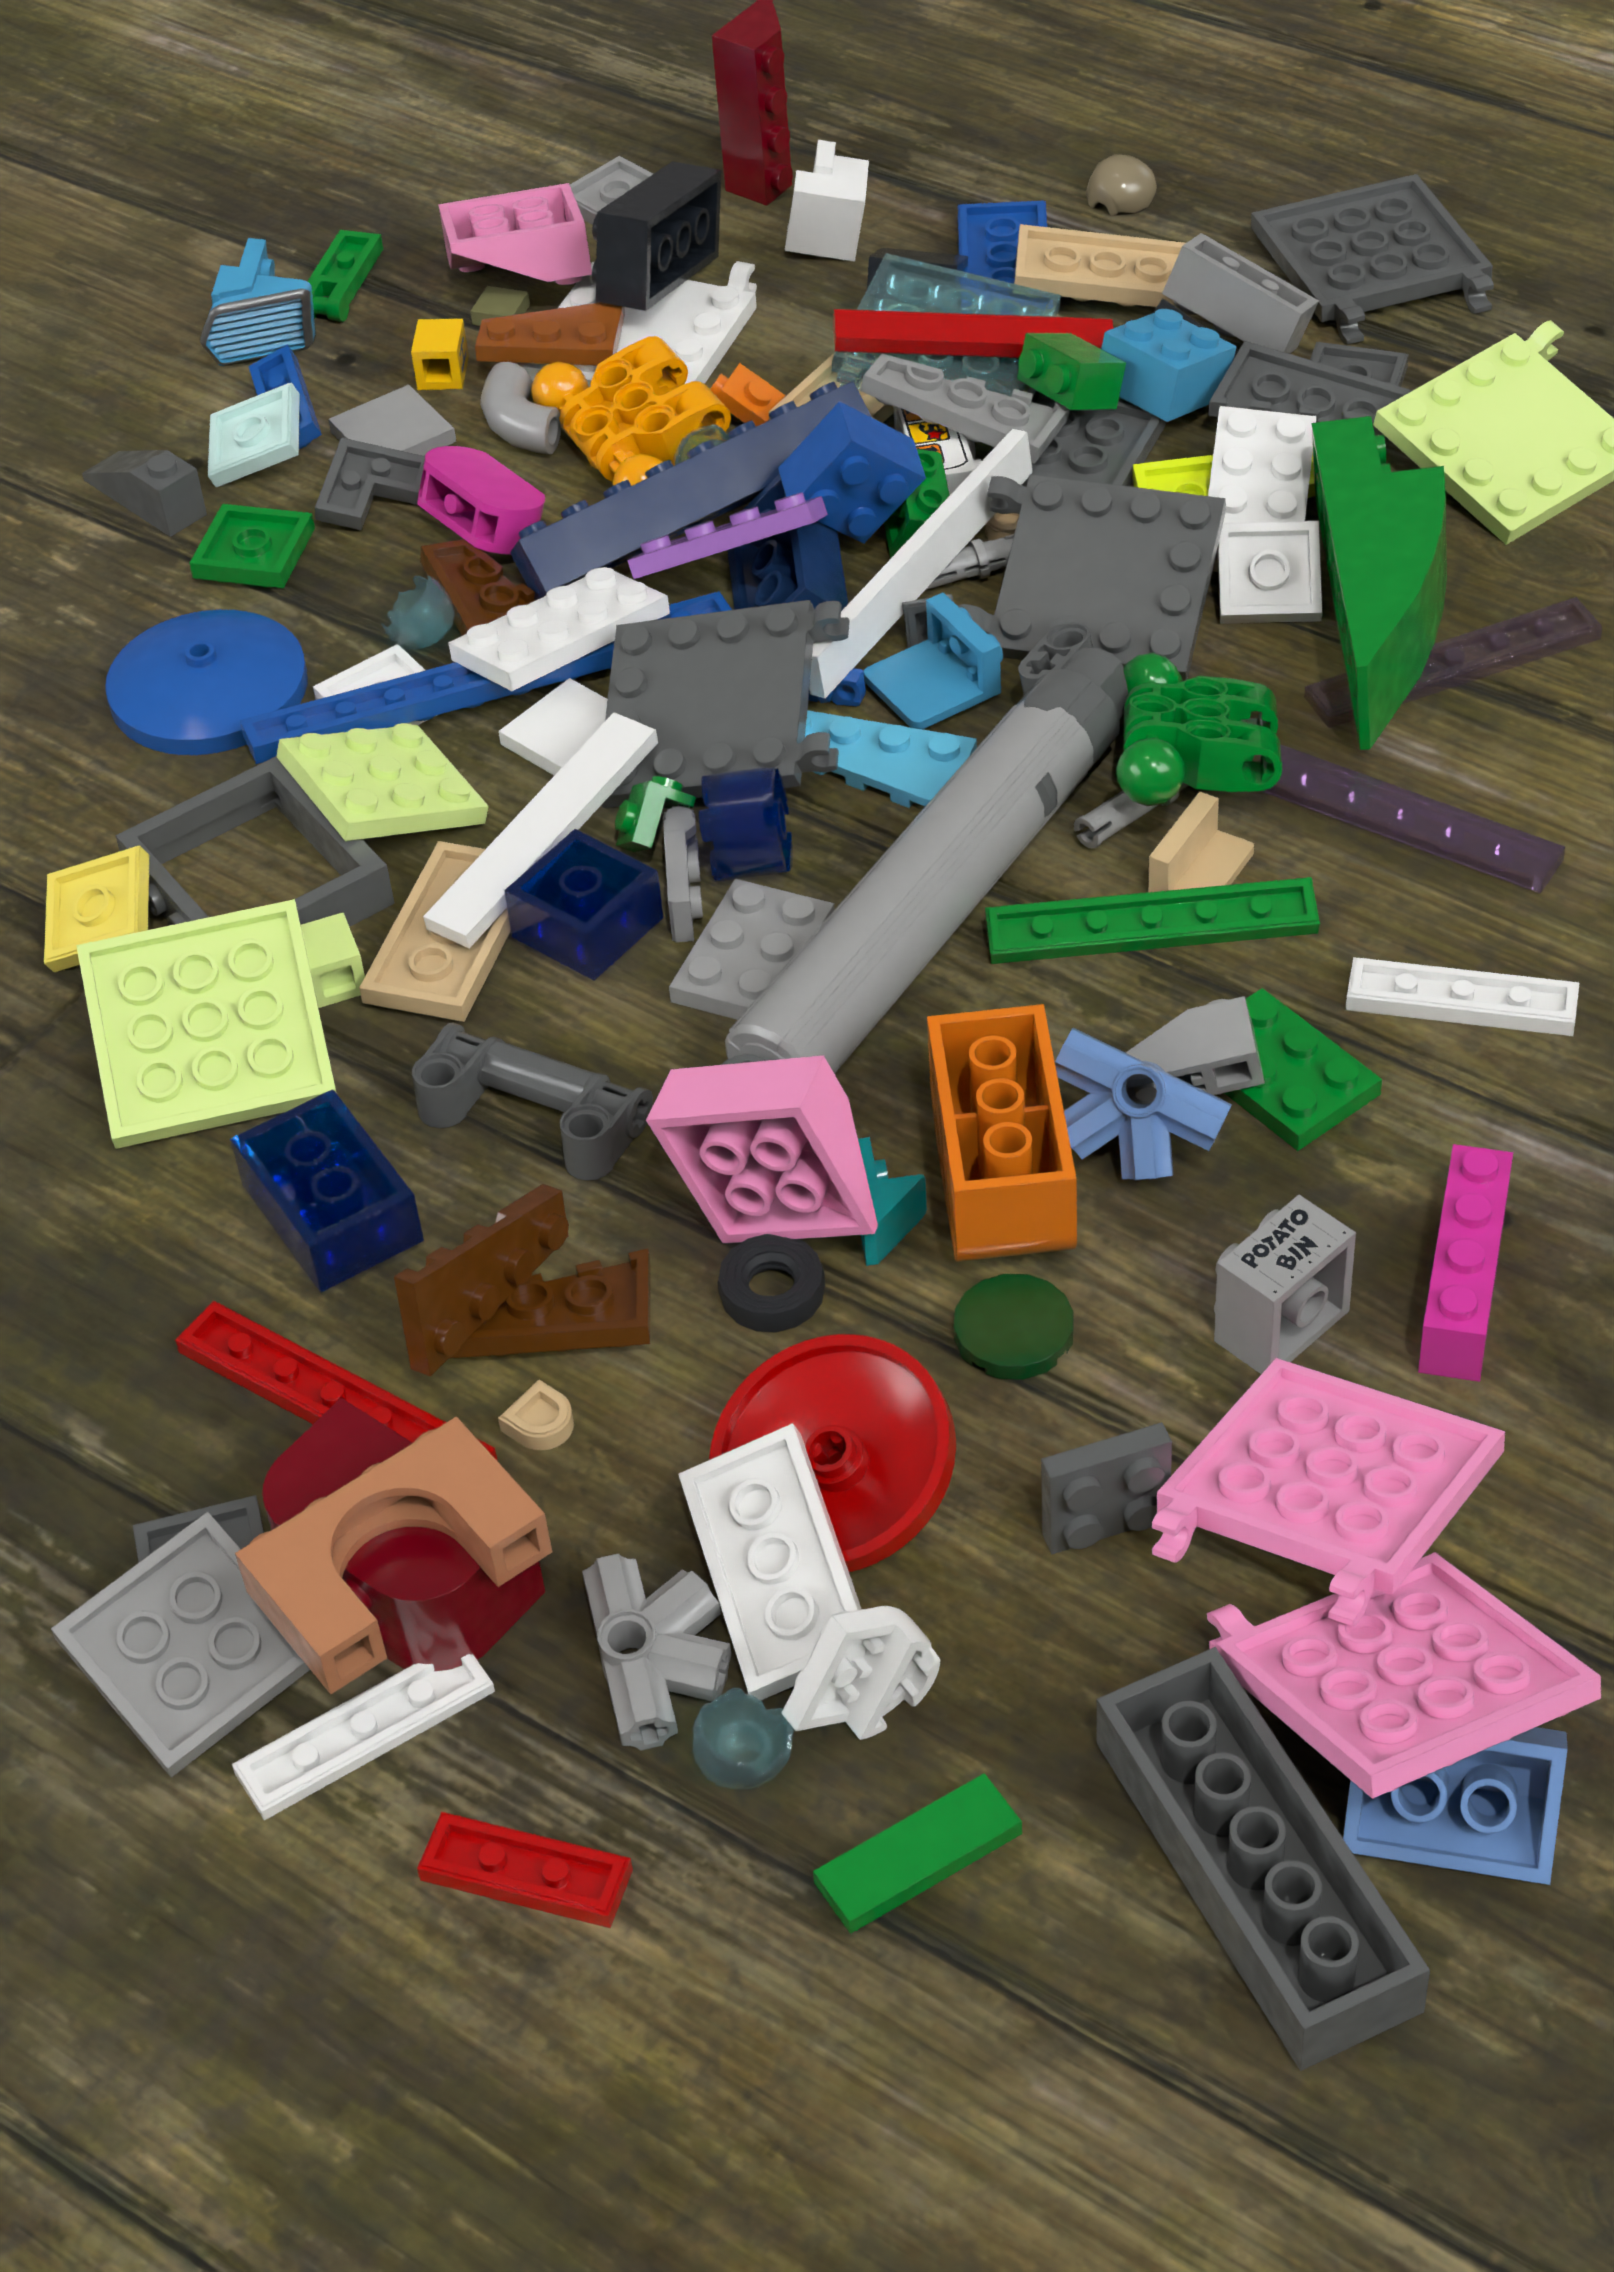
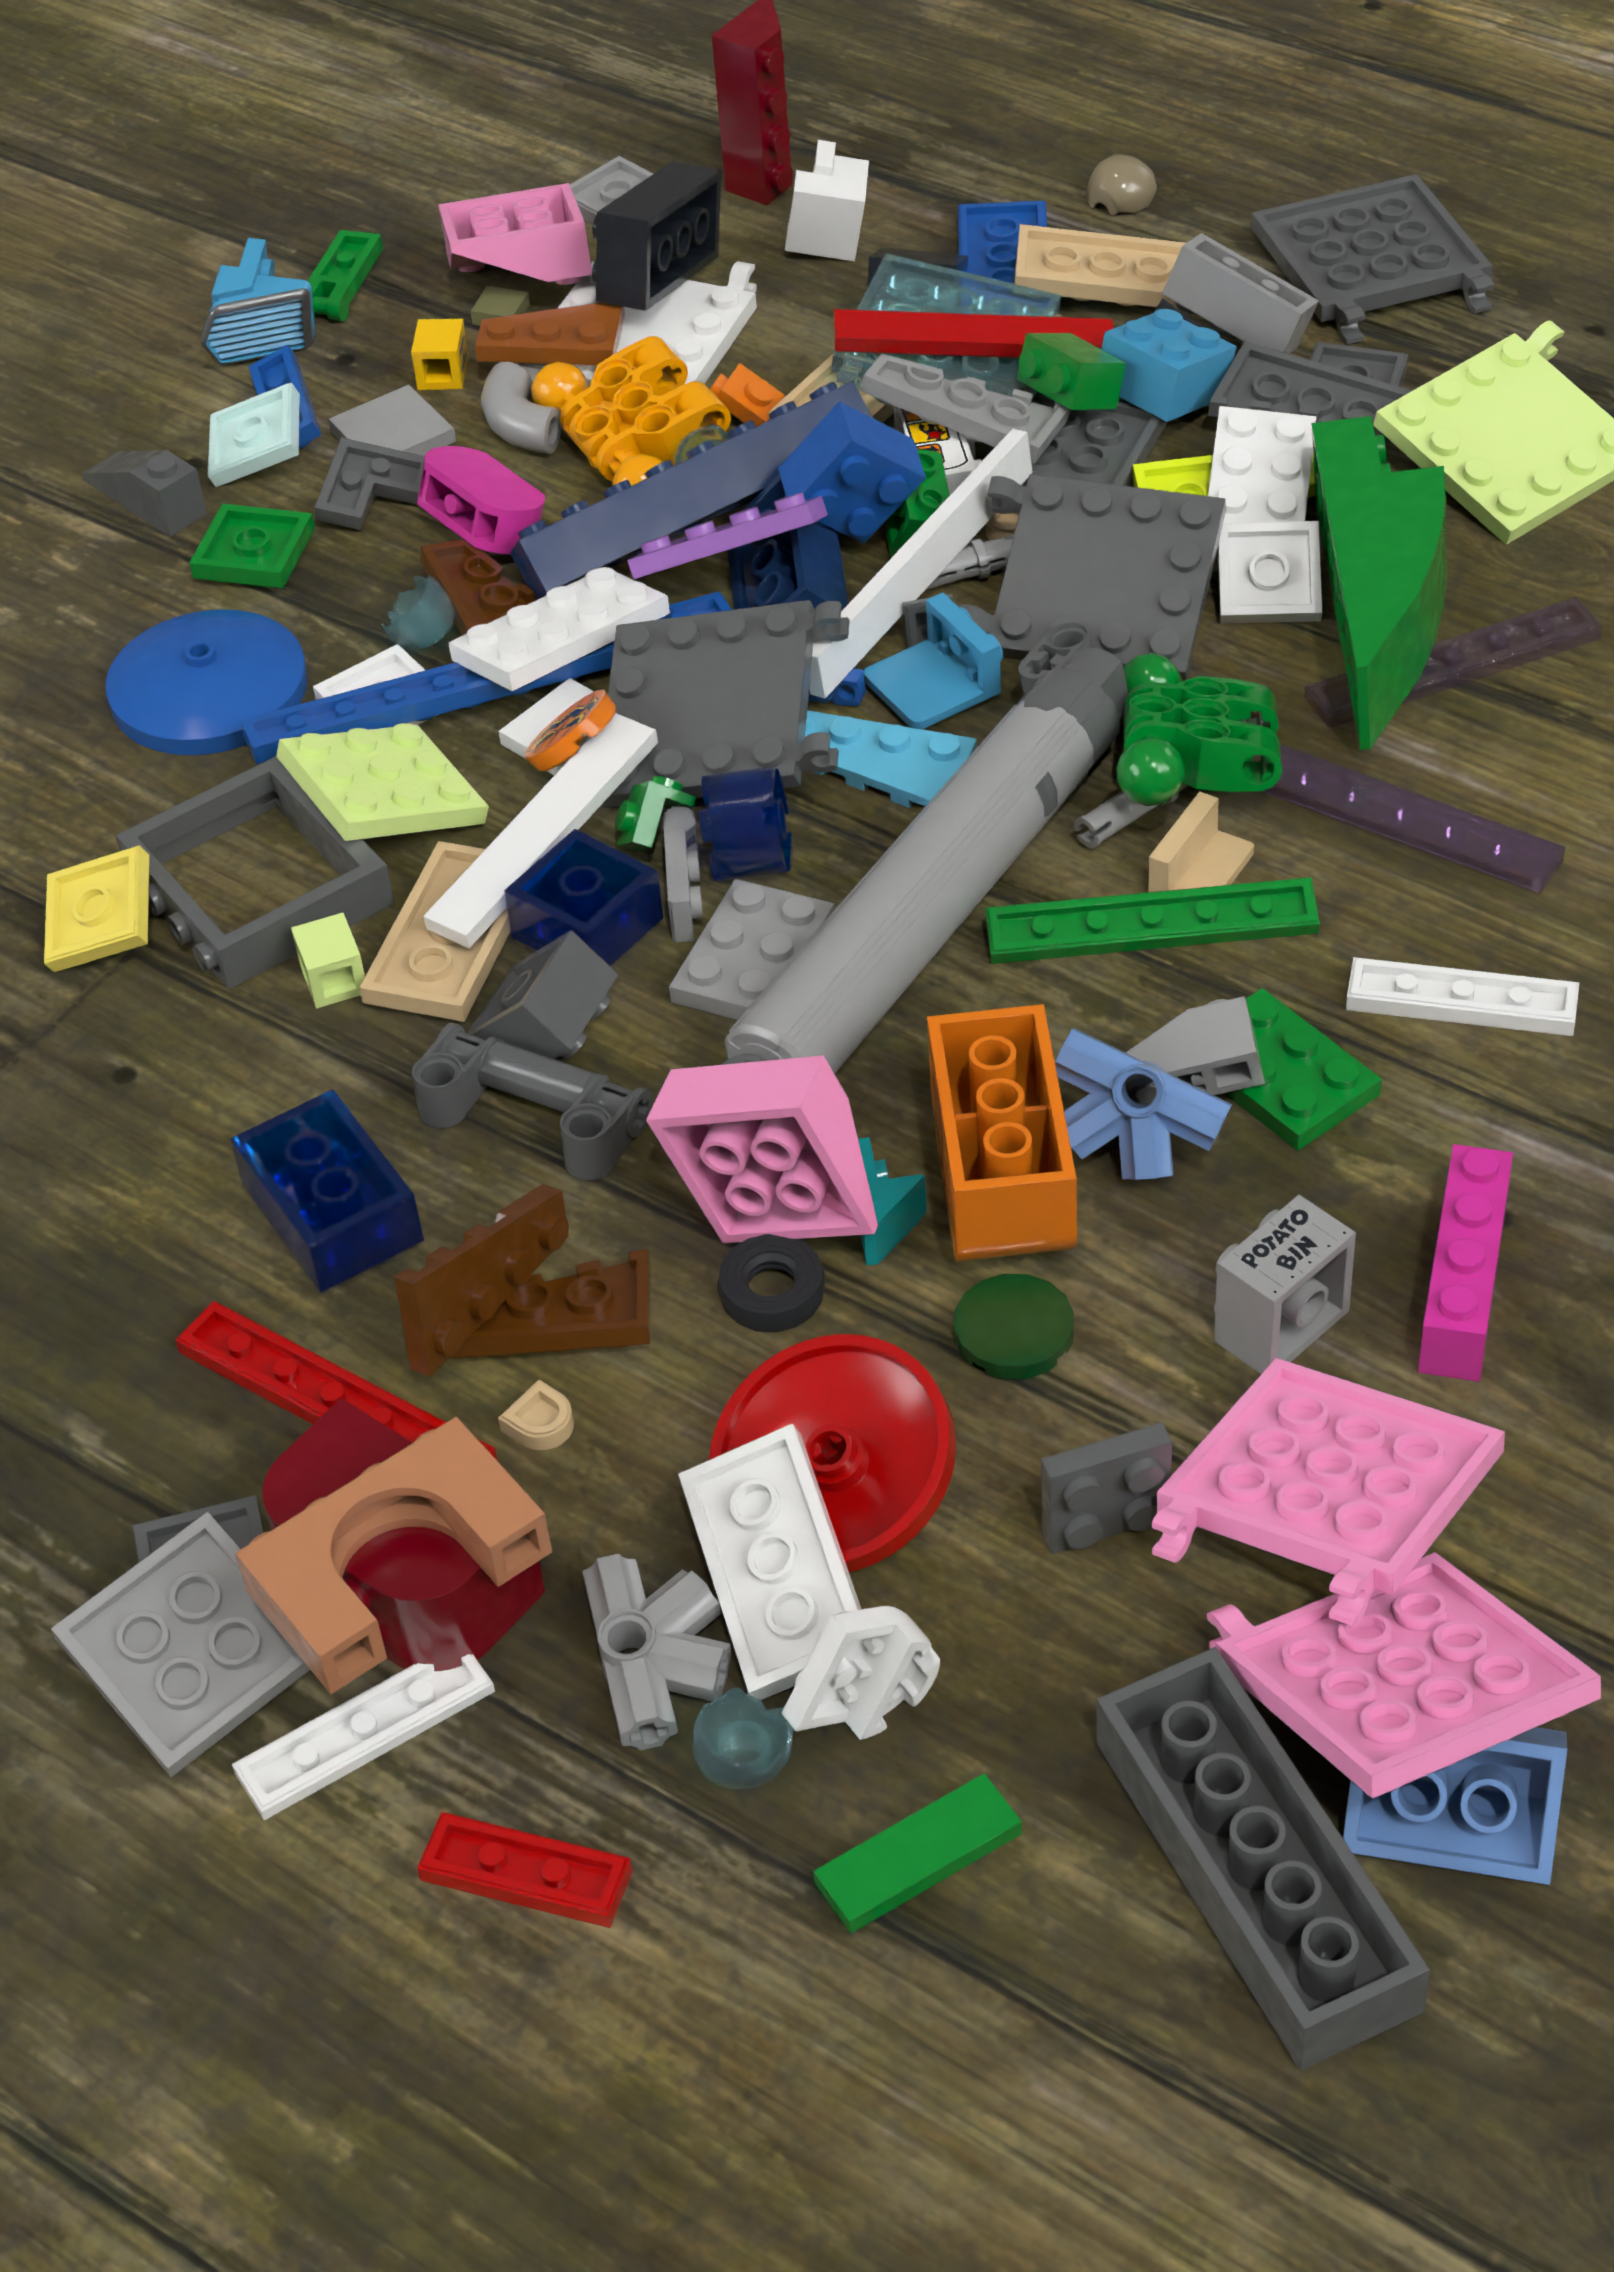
(204, 1023): yellowish green plate -> none
(548, 999): none -> dark grey slope
(561, 737): none -> orange tile

